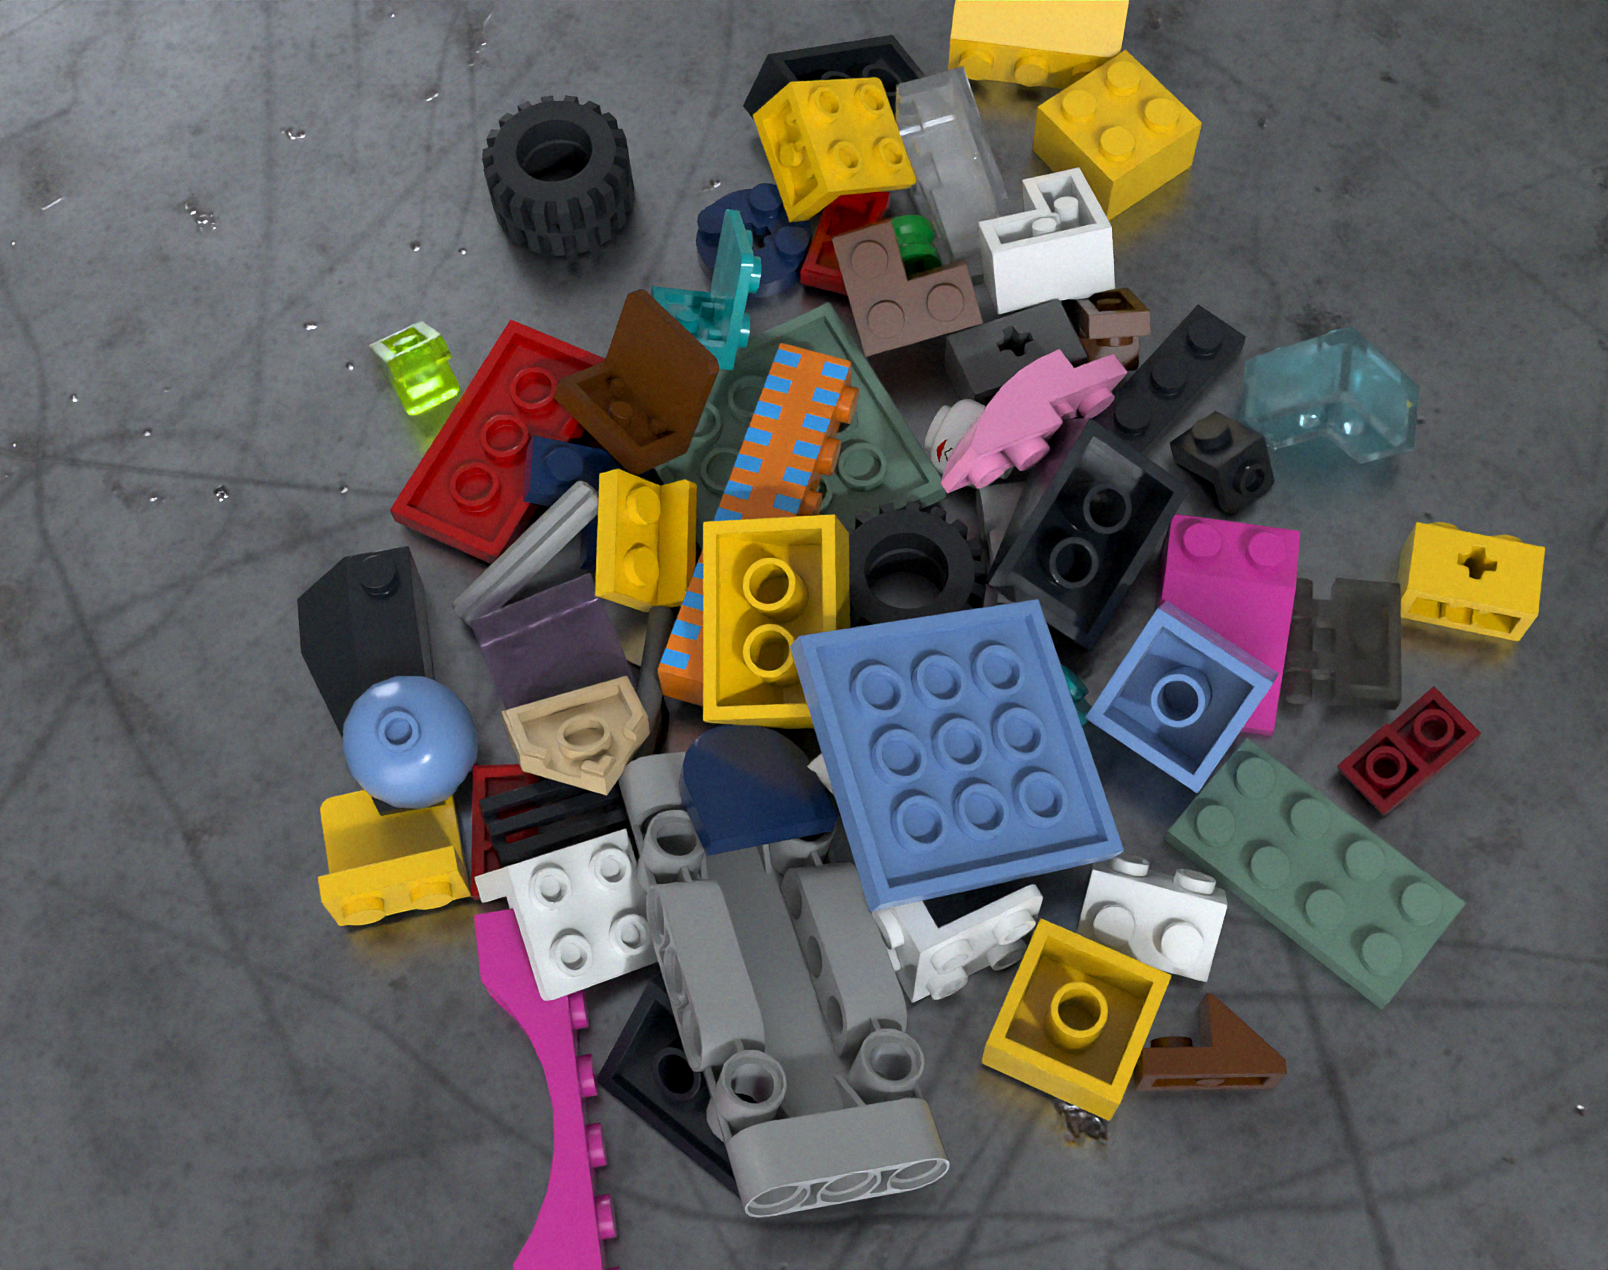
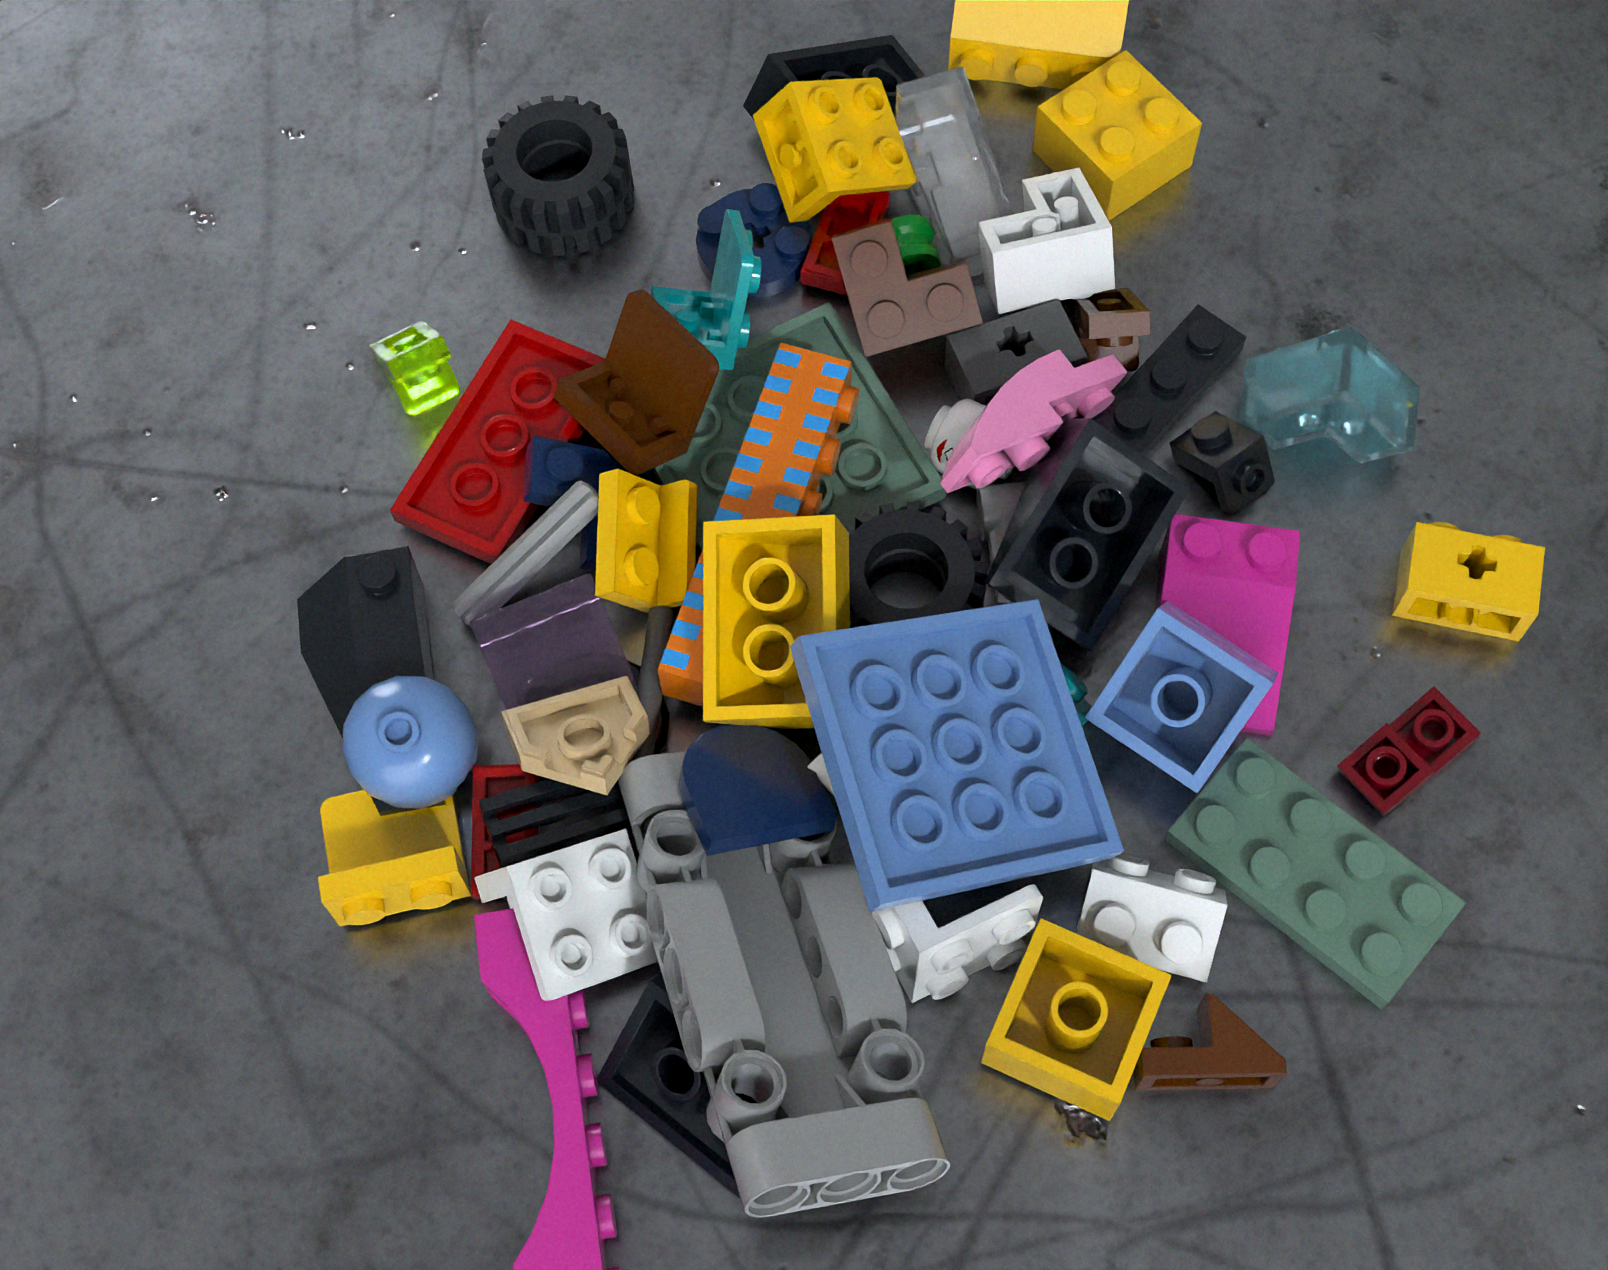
(1364, 644): clear smoke plate -> none

